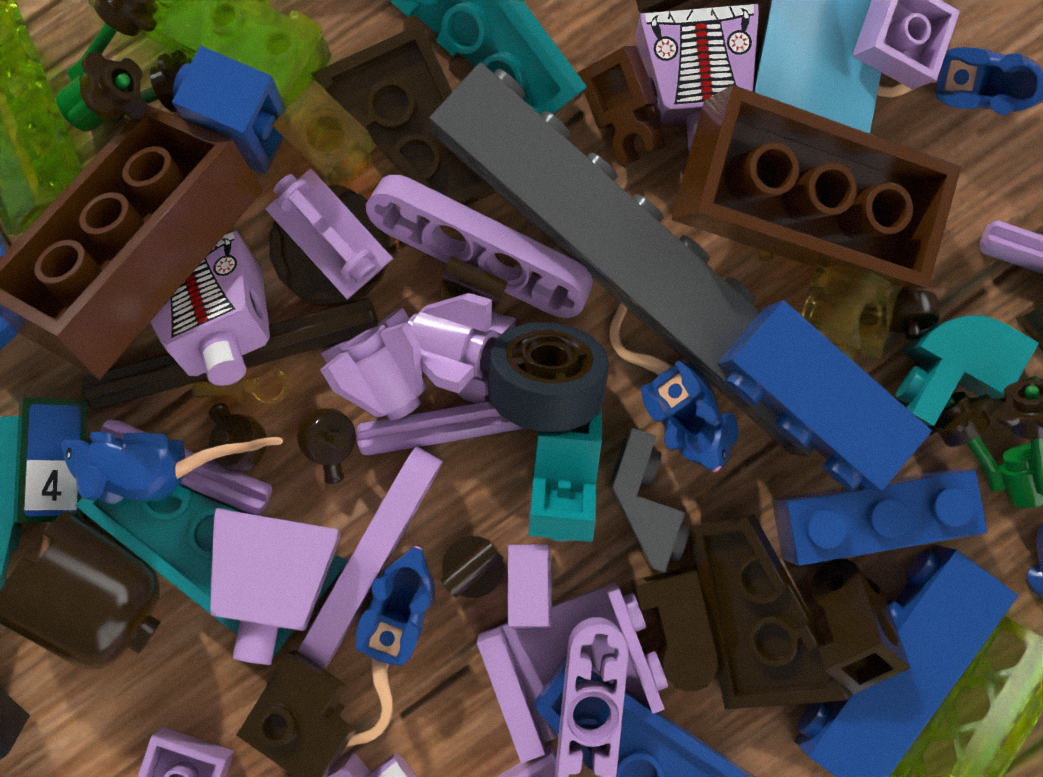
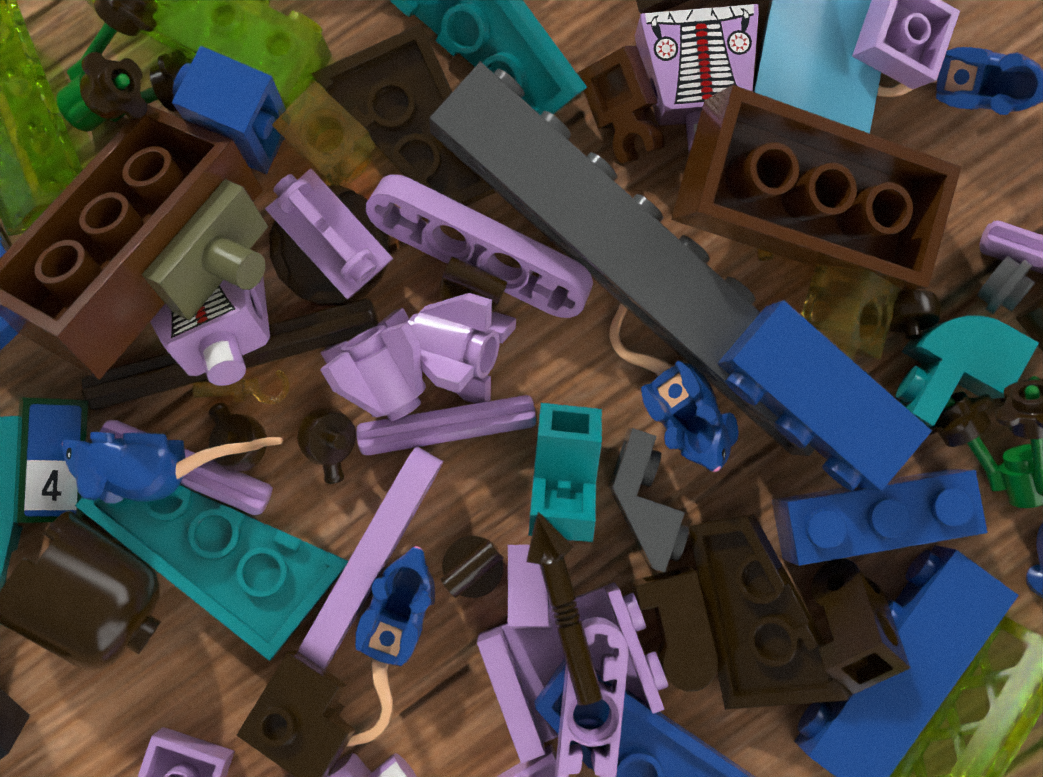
(210, 250): none -> olive tile
(267, 577): lavender torso -> none
(547, 376): black wheel -> none
(548, 551): none -> dark brown piece
(1006, 285): none -> dark grey plate

